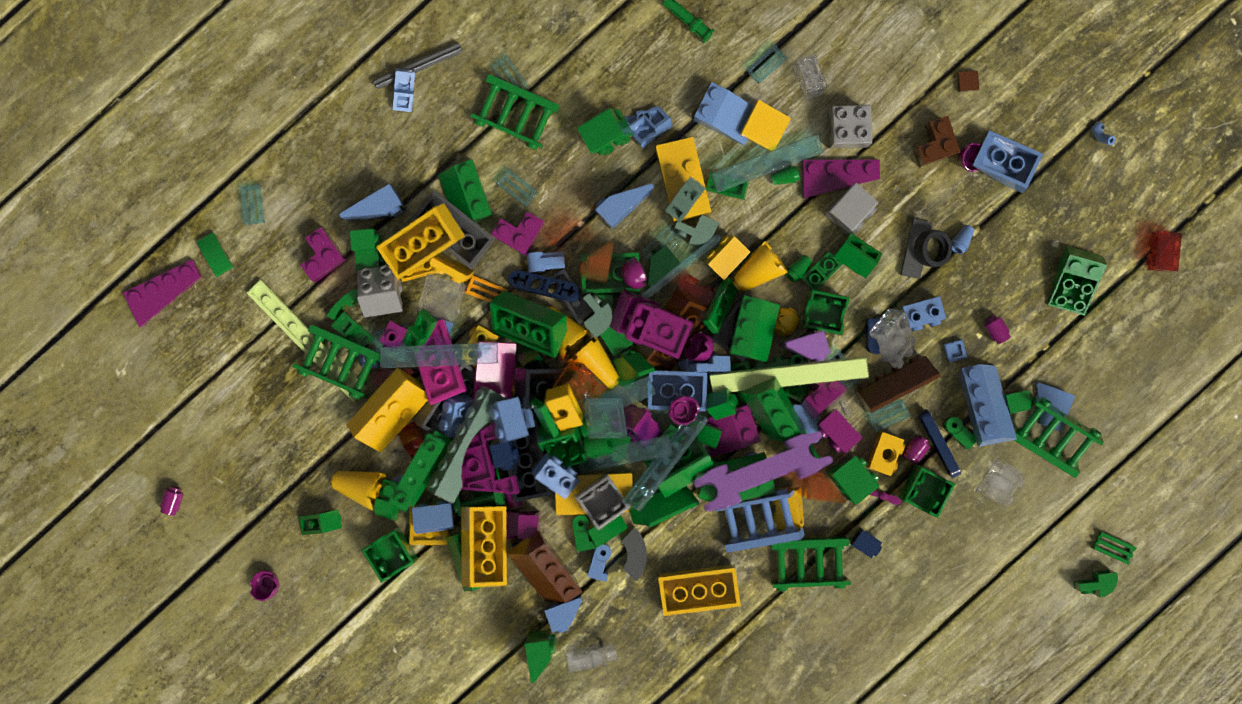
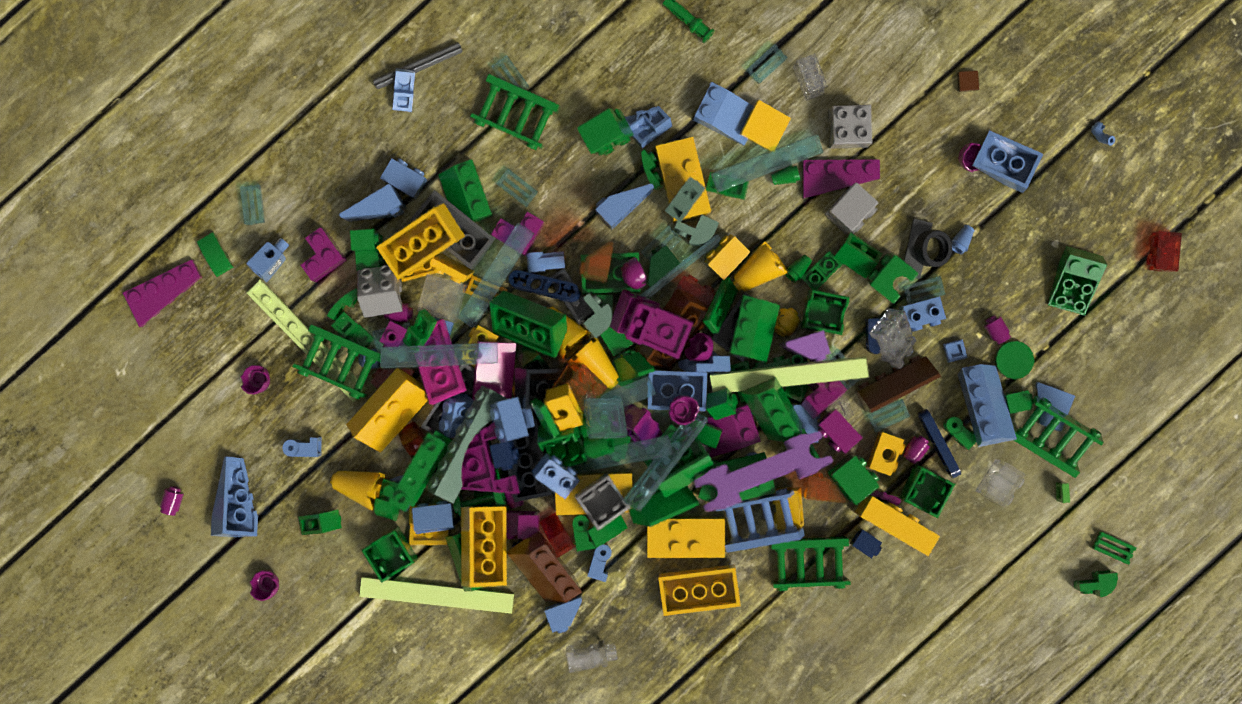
(233, 505): none -> medium blue wedge
(255, 379): none -> magenta hair
(265, 266): none -> medium blue torso
(296, 448): none -> medium blue leg
(403, 178): none -> medium blue brick
(403, 316): none -> magenta brick
(436, 595): none -> yellowish green tile
(496, 275): none -> clear light blue tile
(539, 651): green slope -> none
(557, 534): none -> clear red slope
(636, 553): dark grey tile -> none
(649, 164): none -> green slope
(687, 537): none -> yellow brick
(884, 277): none -> green piece
(892, 520): none -> yellow brick
(908, 294): none -> clear light blue tile
(941, 144): reddish brown brick -> none
(1014, 360): none -> green tile
(1062, 492): none -> bright green tile

